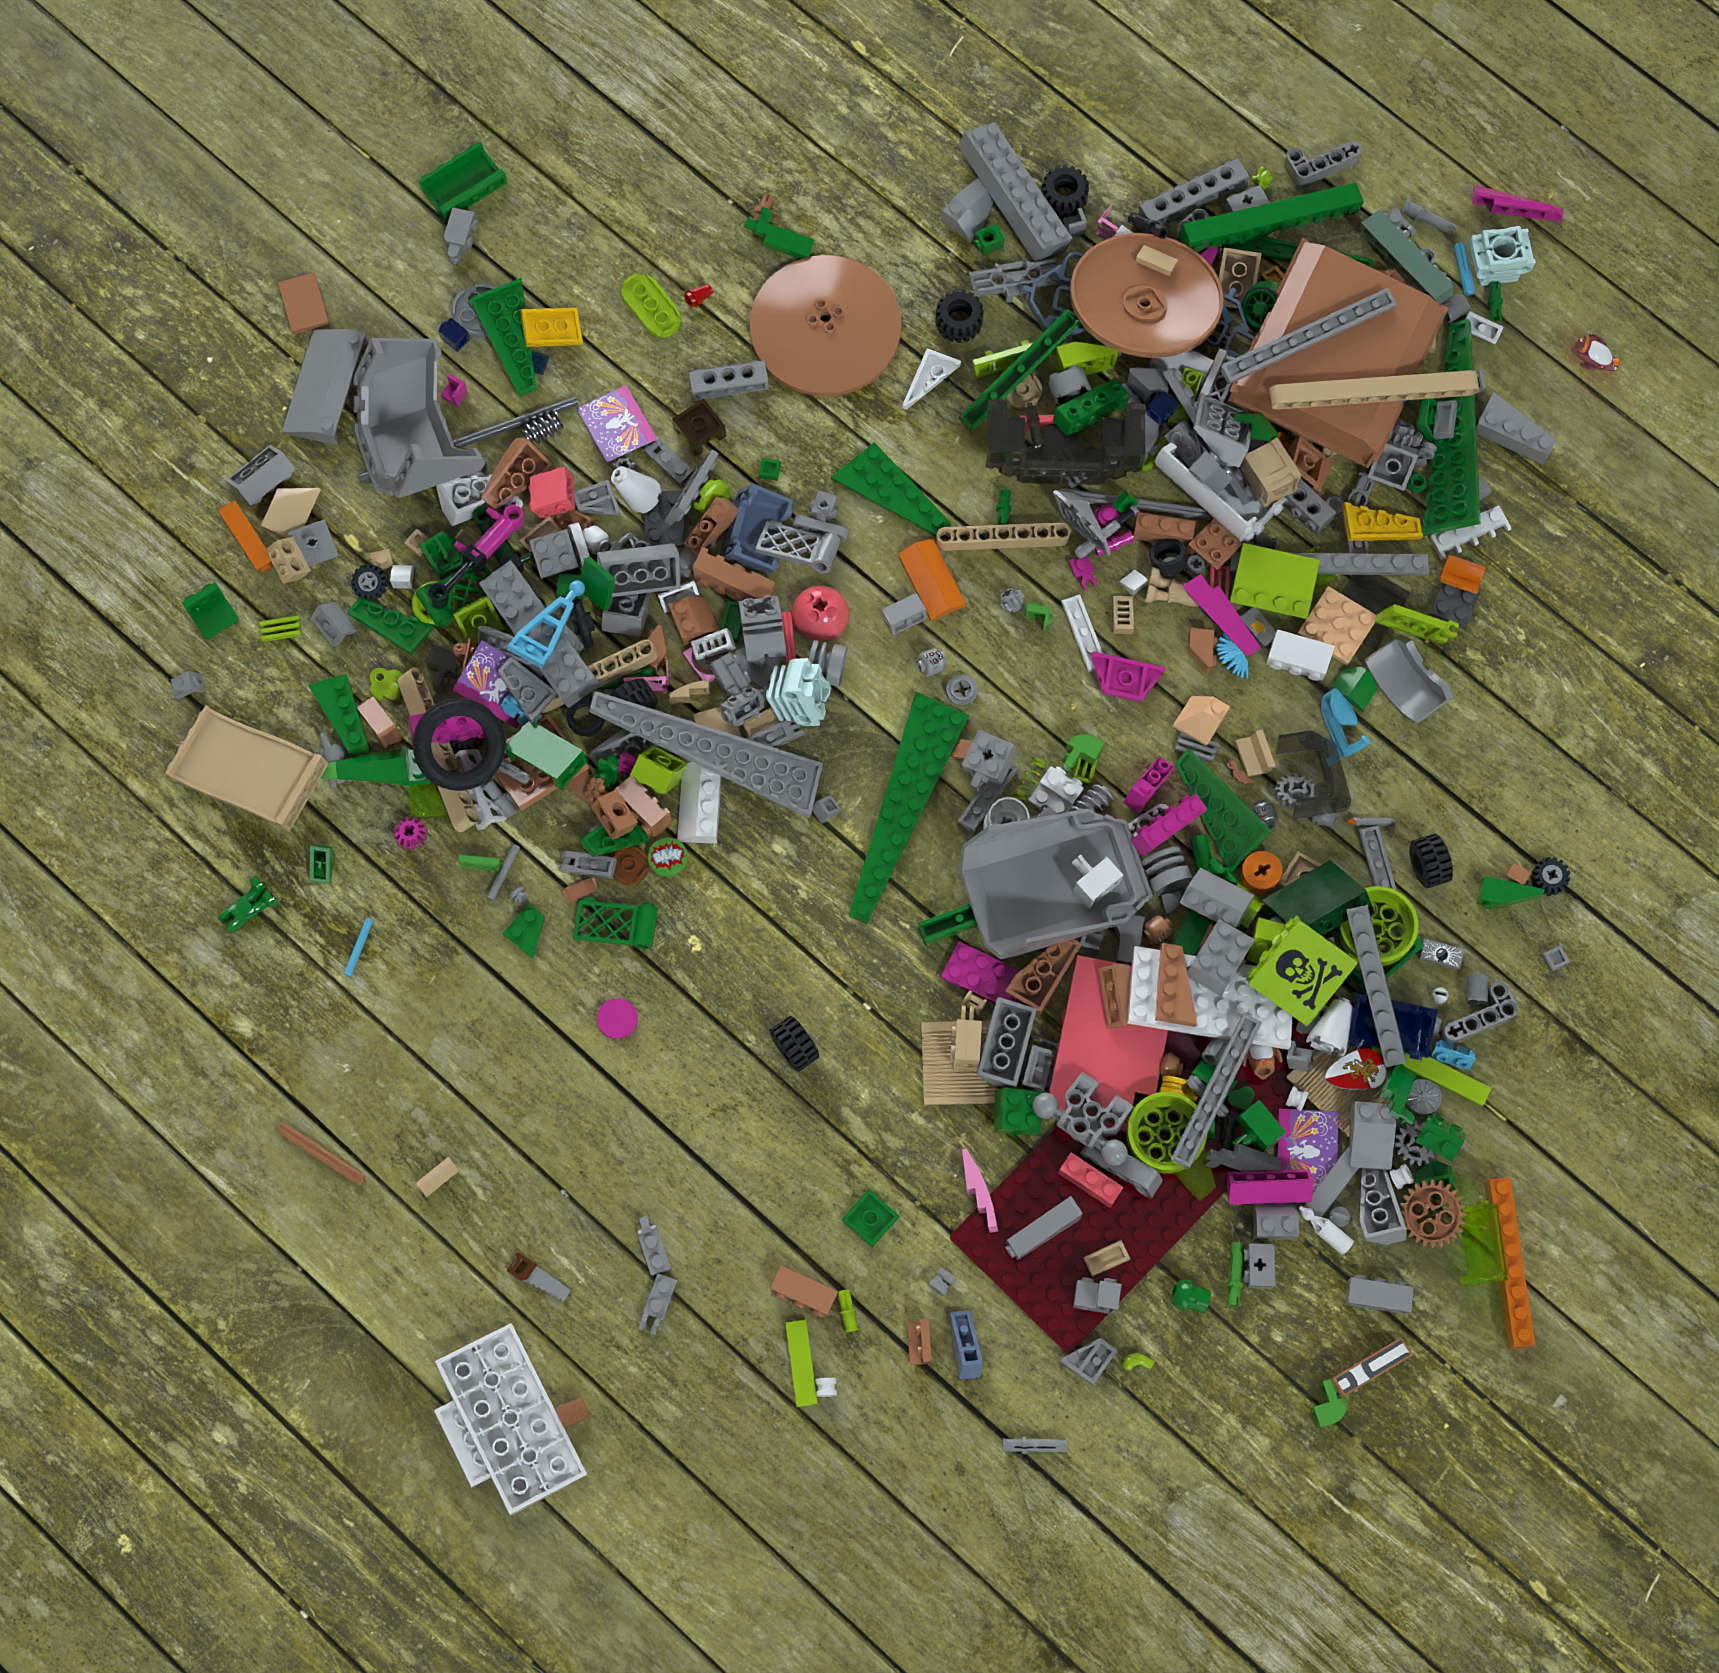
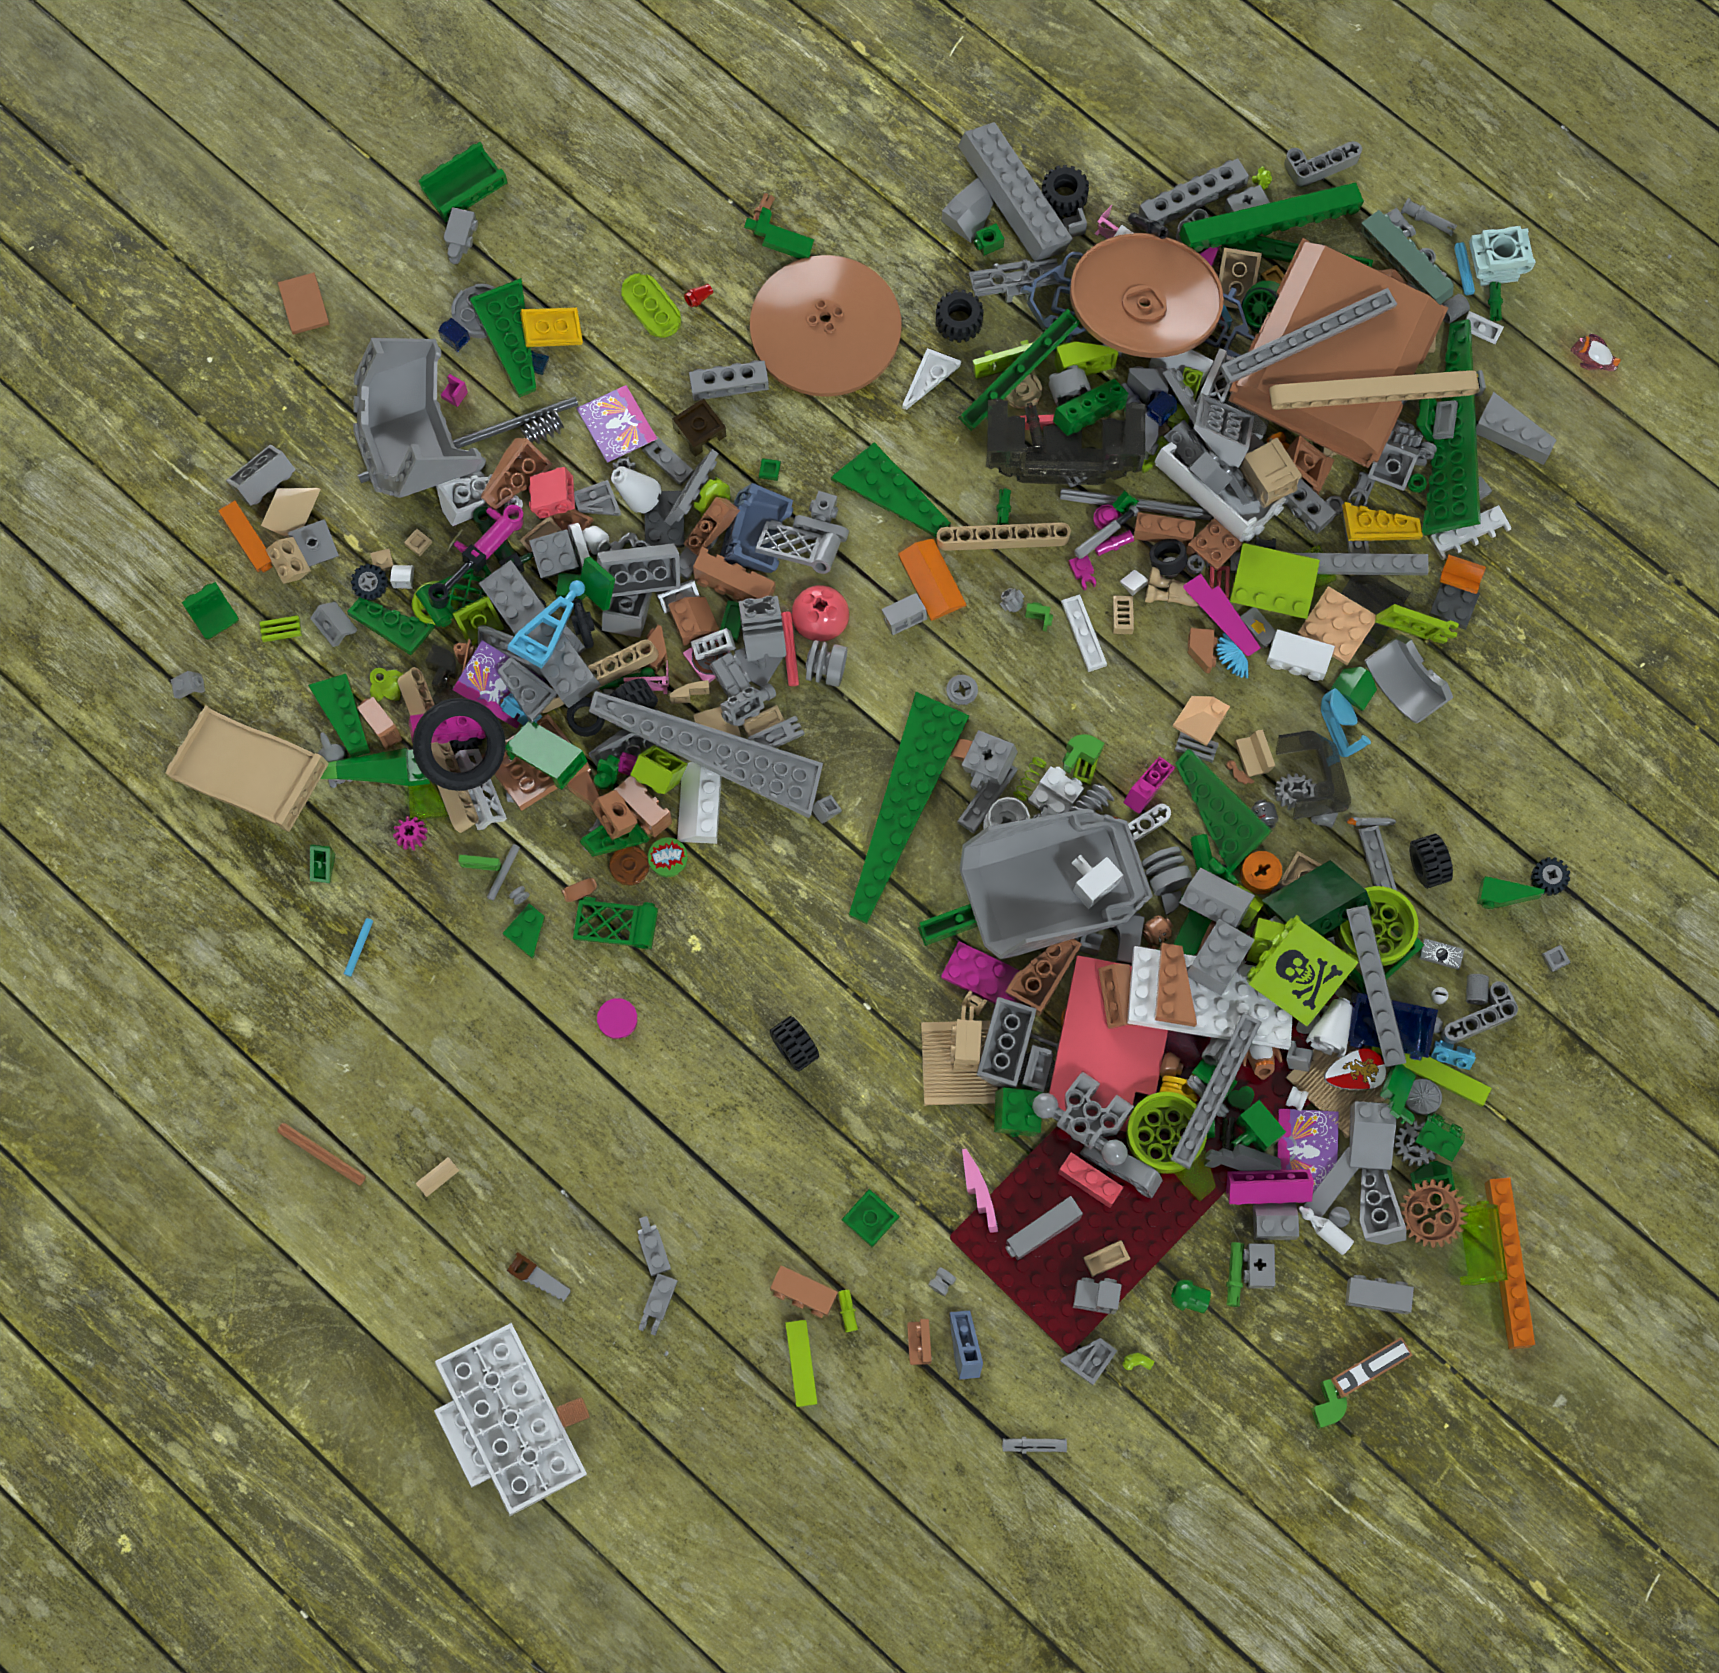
(243, 909): green piece -> none
(324, 384): light grey slope -> none
(441, 553): green slope -> none
(499, 798): light grey pin -> none
(514, 772): light grey axle -> none
(587, 865): light grey plate -> none
(595, 789): nougat plant -> none
(799, 692): light aqua piece -> none
(826, 1387): white wheel -> none
(931, 662): light grey head -> none
(1078, 514): light grey wedge -> none
(1124, 677): dark pink wing -> none
(1156, 260): tan tile -> none
(1164, 827): dark pink brick -> none
(1260, 425): green slope -> none
(1401, 1176): white wheel -> none
(1514, 205): dark pink wedge -> none
(1518, 873): nougat slope -> none

